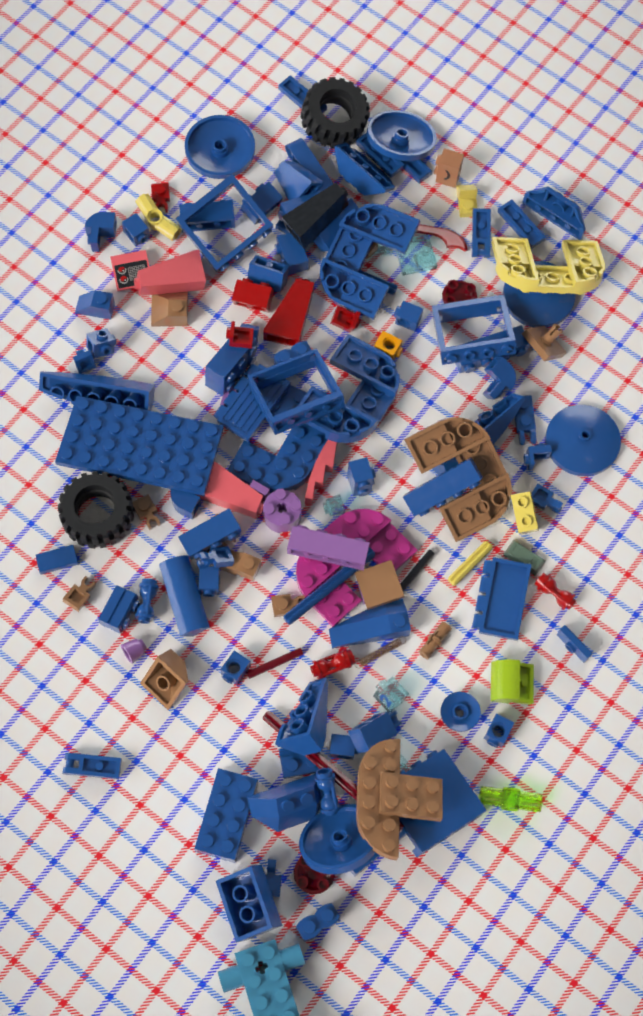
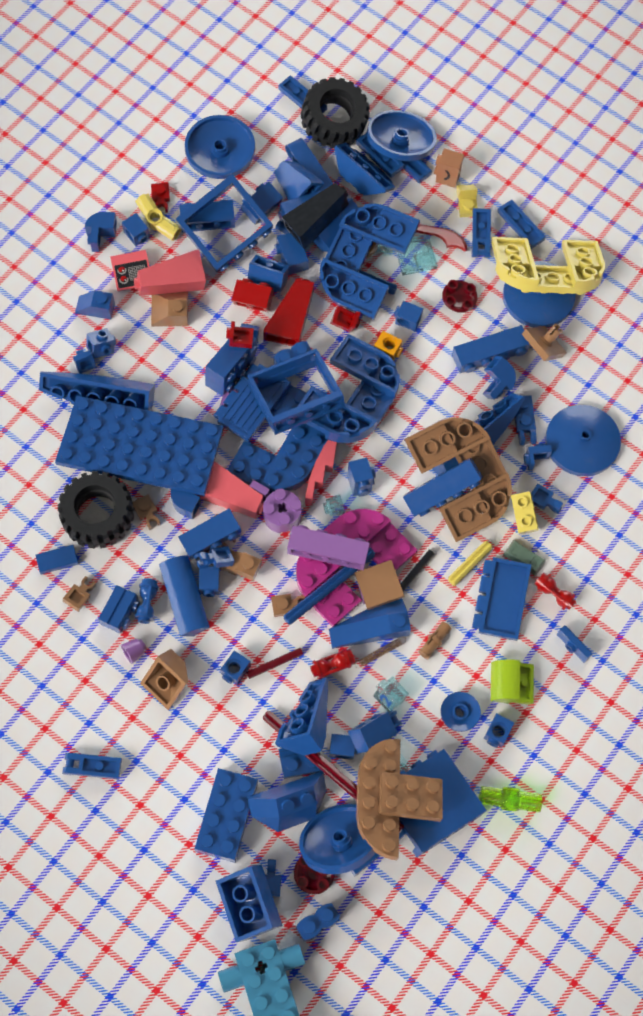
(326, 783): blue piece -> none
(471, 309): blue window -> none
(556, 209): blue wedge -> none

